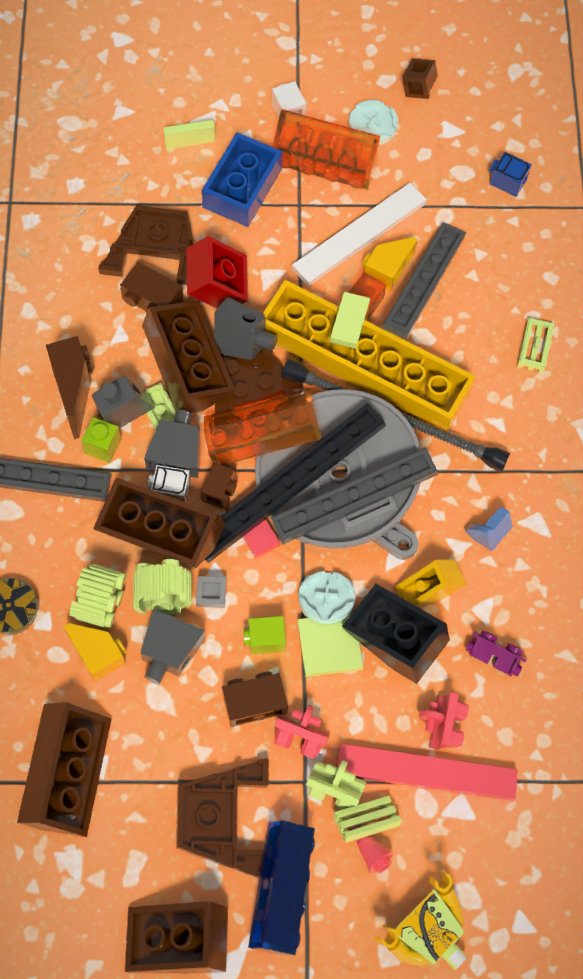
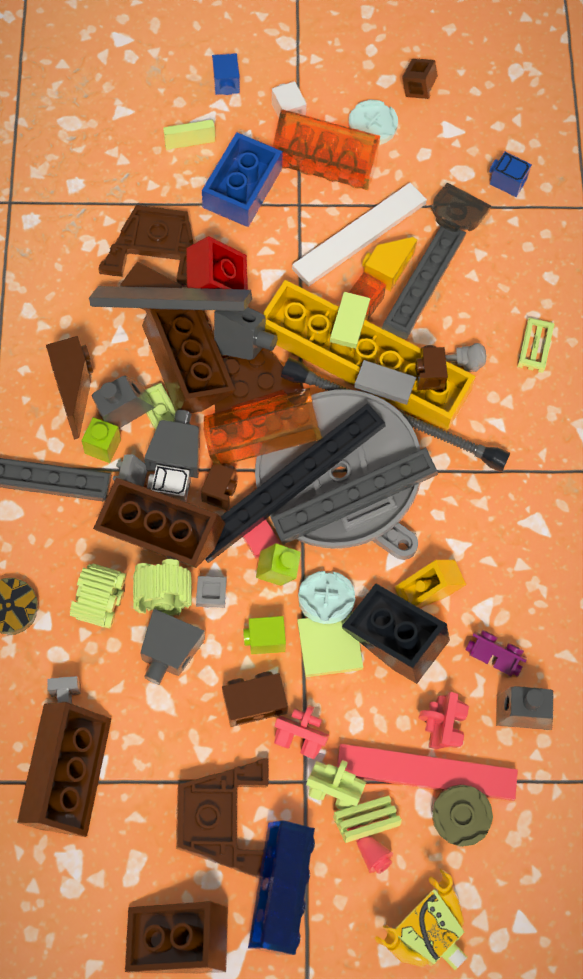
(64, 688): none -> light grey tile
(96, 649): yellow slope -> none
(132, 470): none -> light grey tile
(171, 298): none -> dark grey tile
(226, 74): none -> blue brick
(278, 564): none -> lime brick
(385, 382): none -> light grey tile
(431, 368): none -> reddish brown brick
(458, 209): none -> clear smoke tile
(462, 815): none -> olive tile
(470, 357): none -> light grey piece
(493, 530): medium blue tile -> none
(527, 708): none -> dark grey torso

